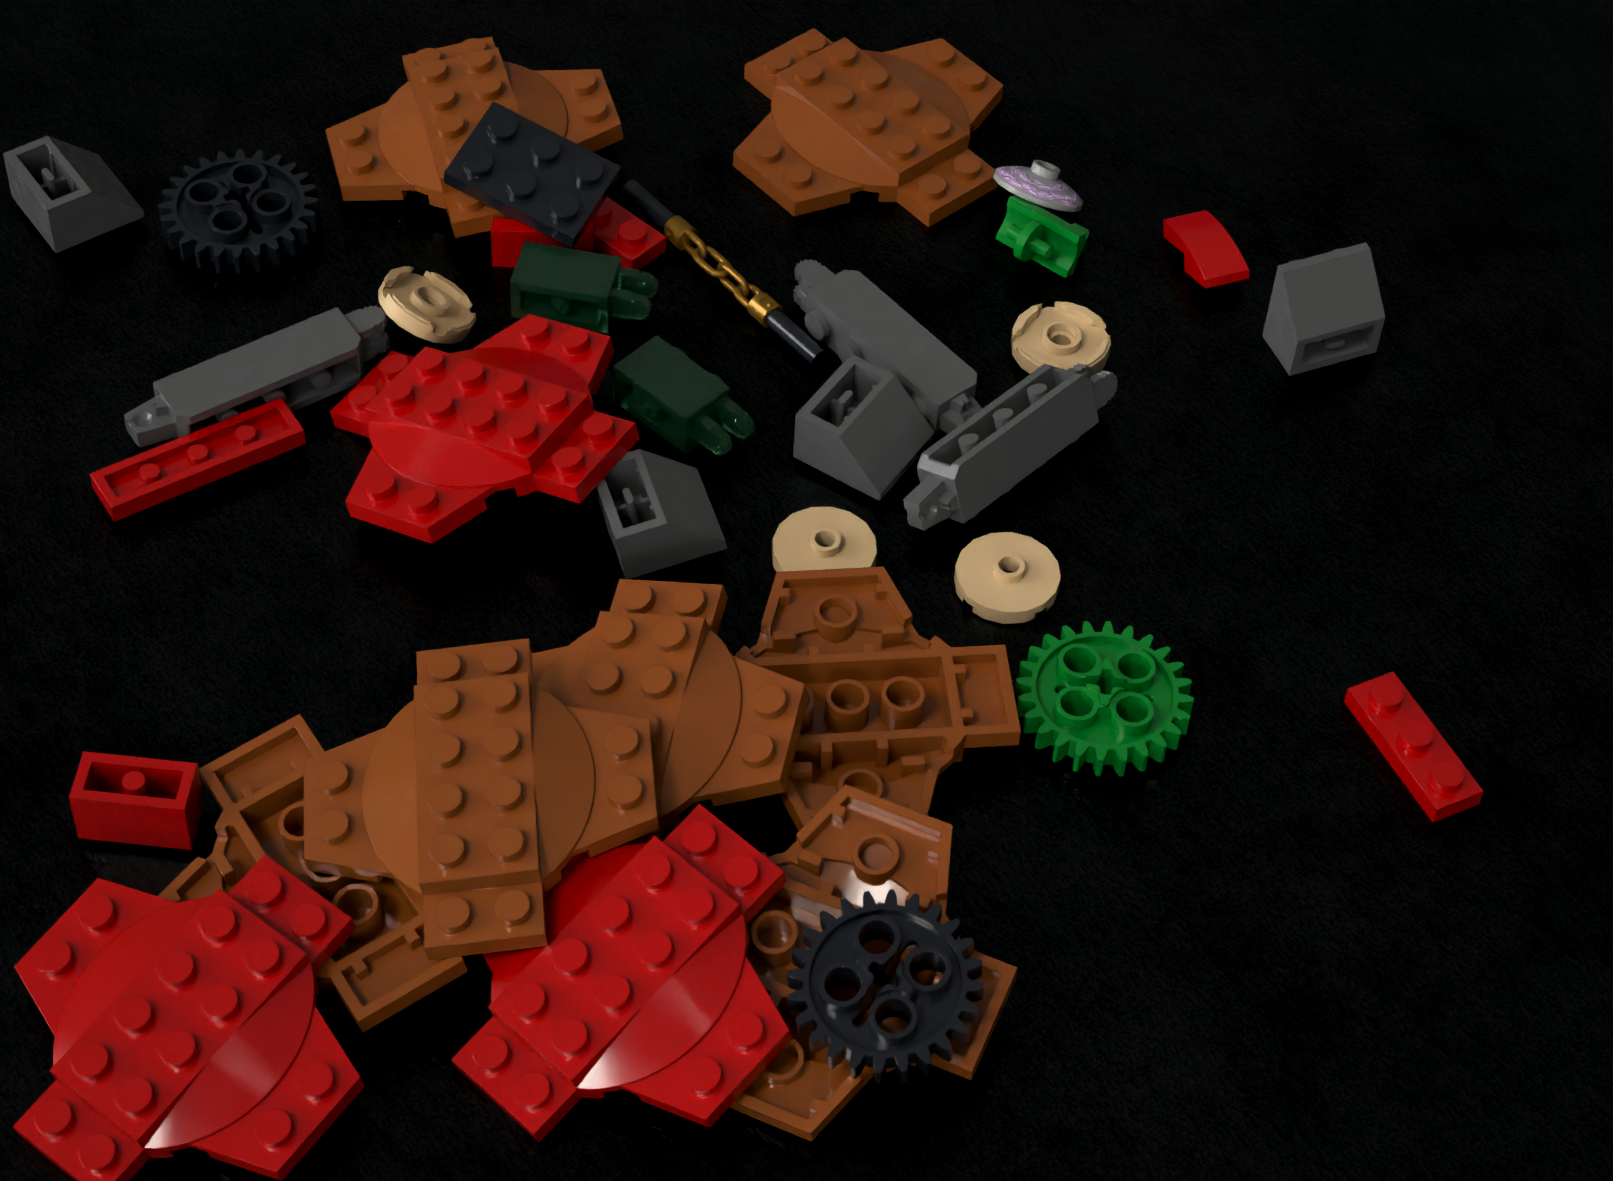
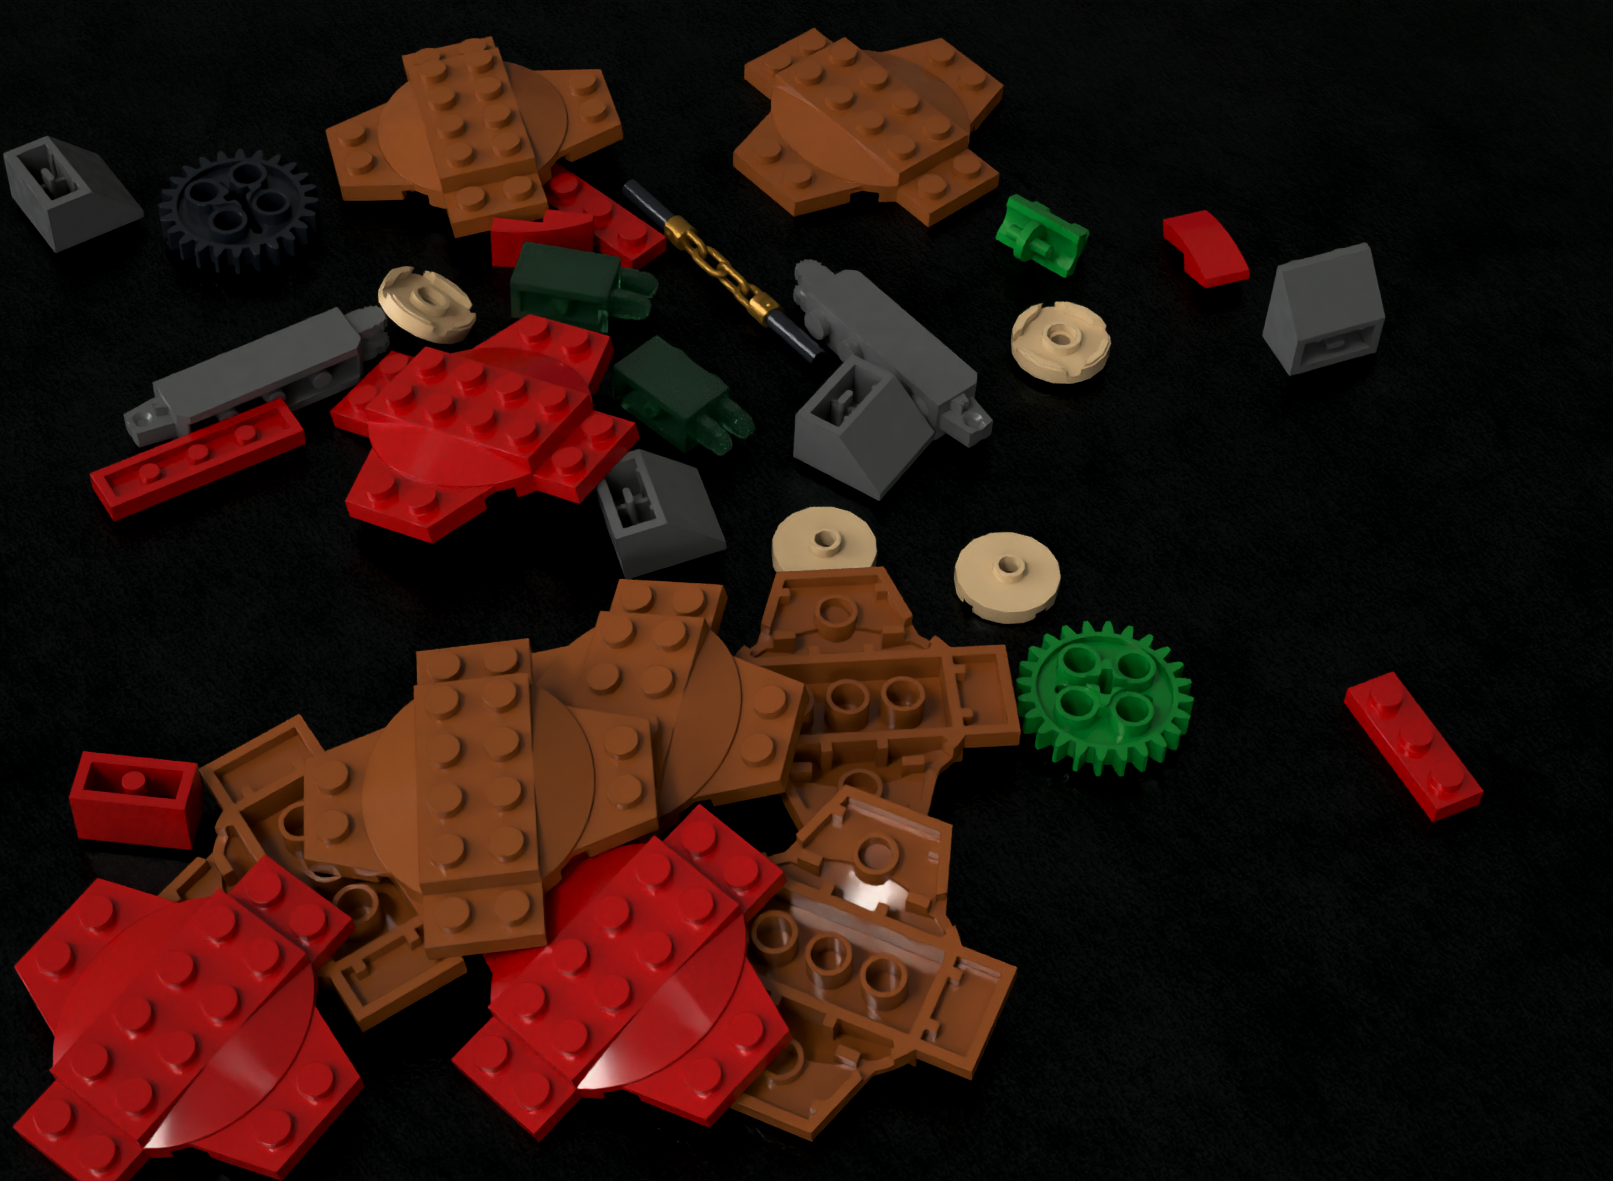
(532, 174): black plate -> none
(932, 1011): black gear -> none
(1006, 442): dark grey hinge -> none
(1039, 185): light grey dish -> none

